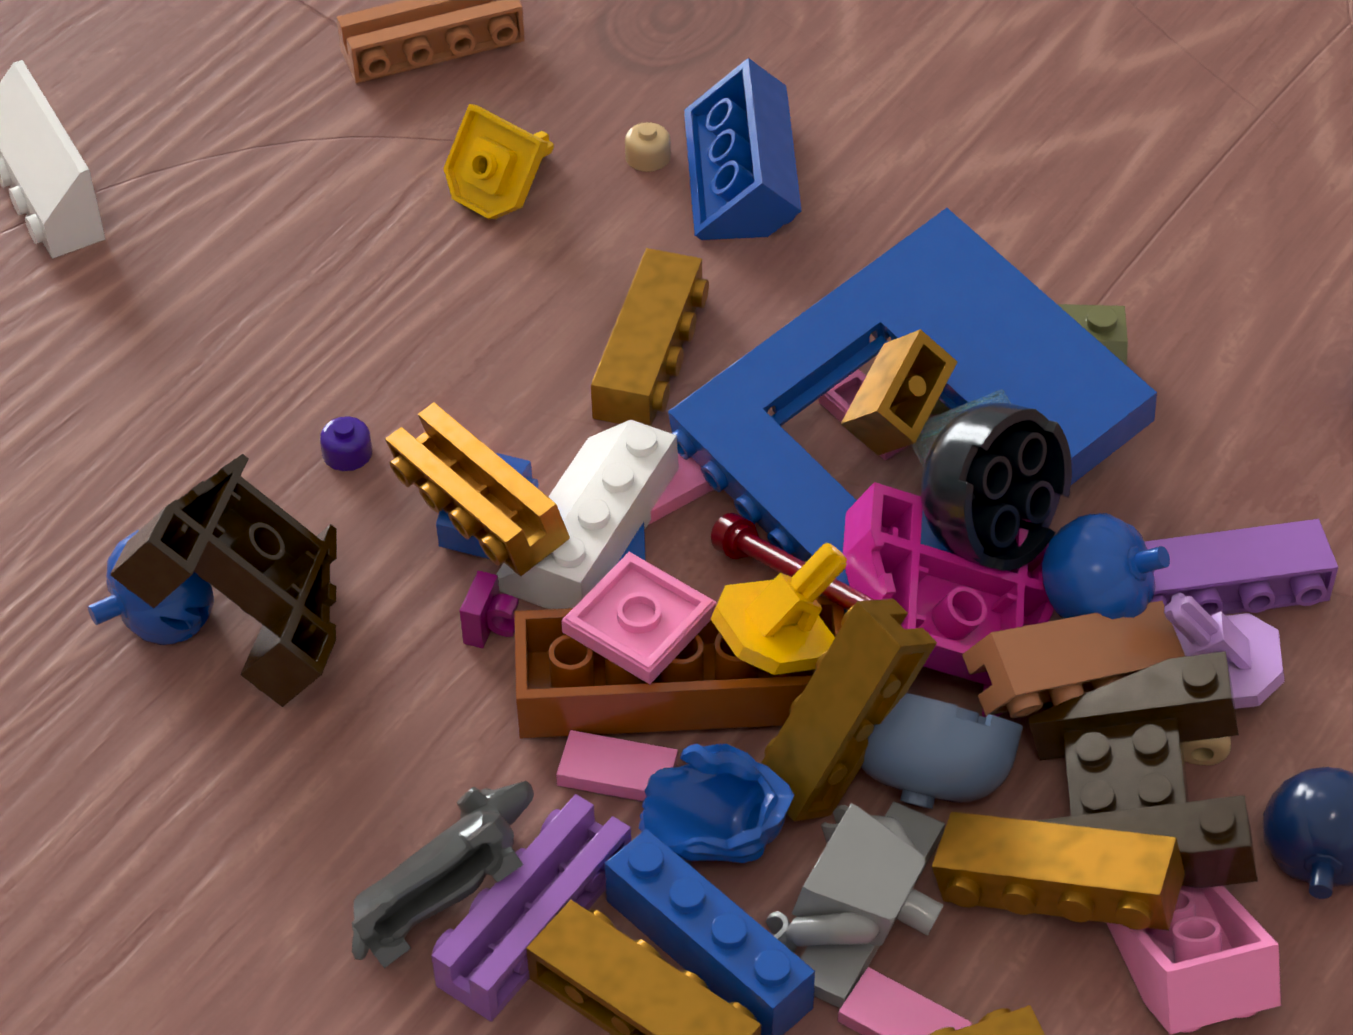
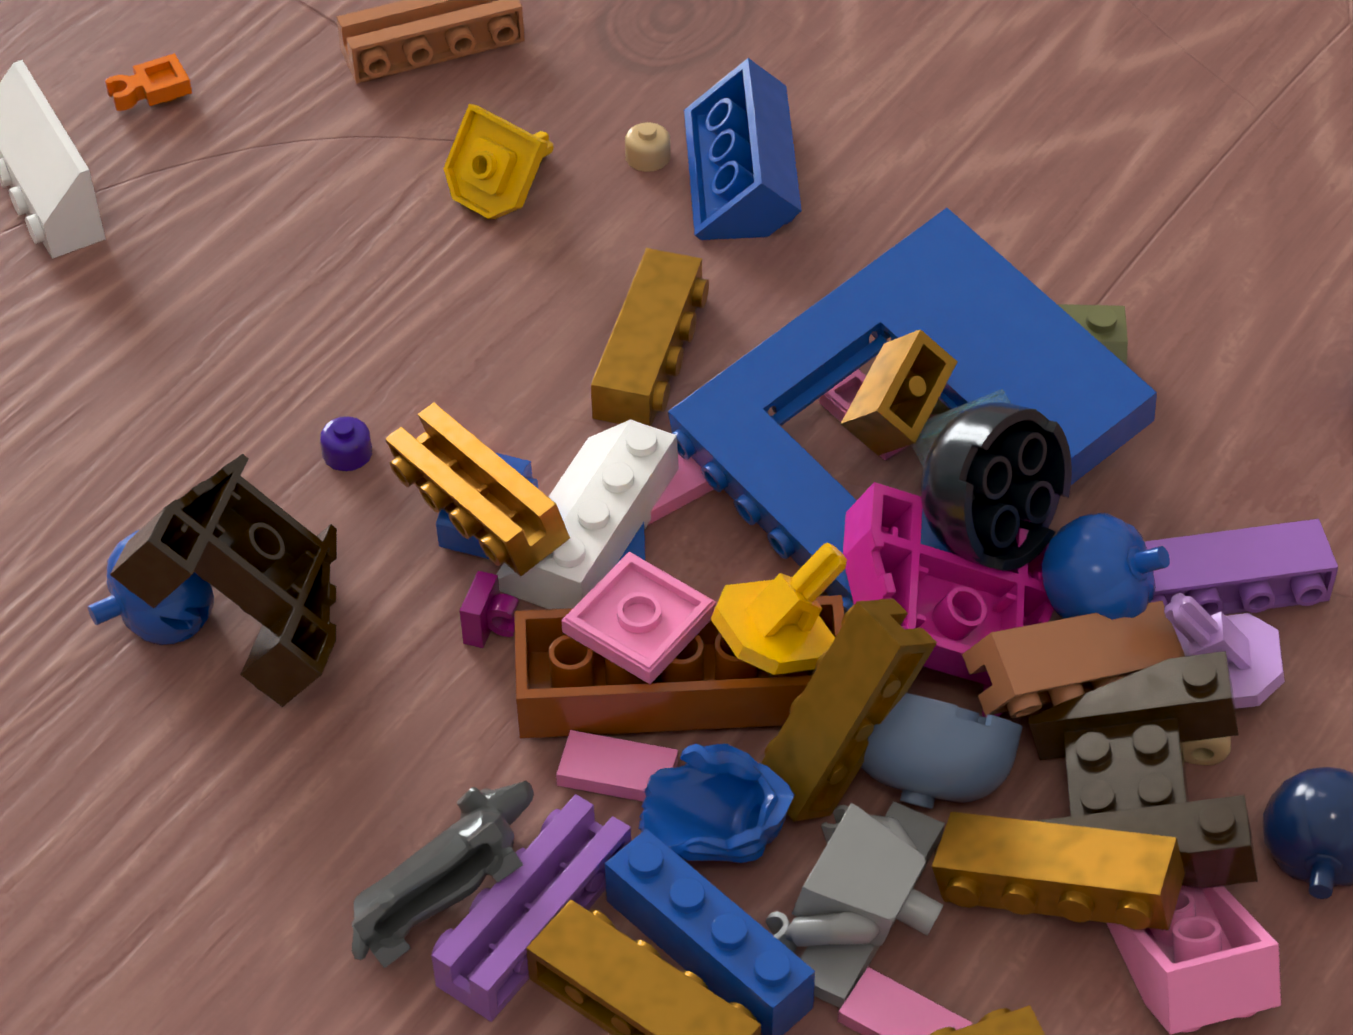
(153, 80): none -> orange plate
(739, 538): dark red piece -> none

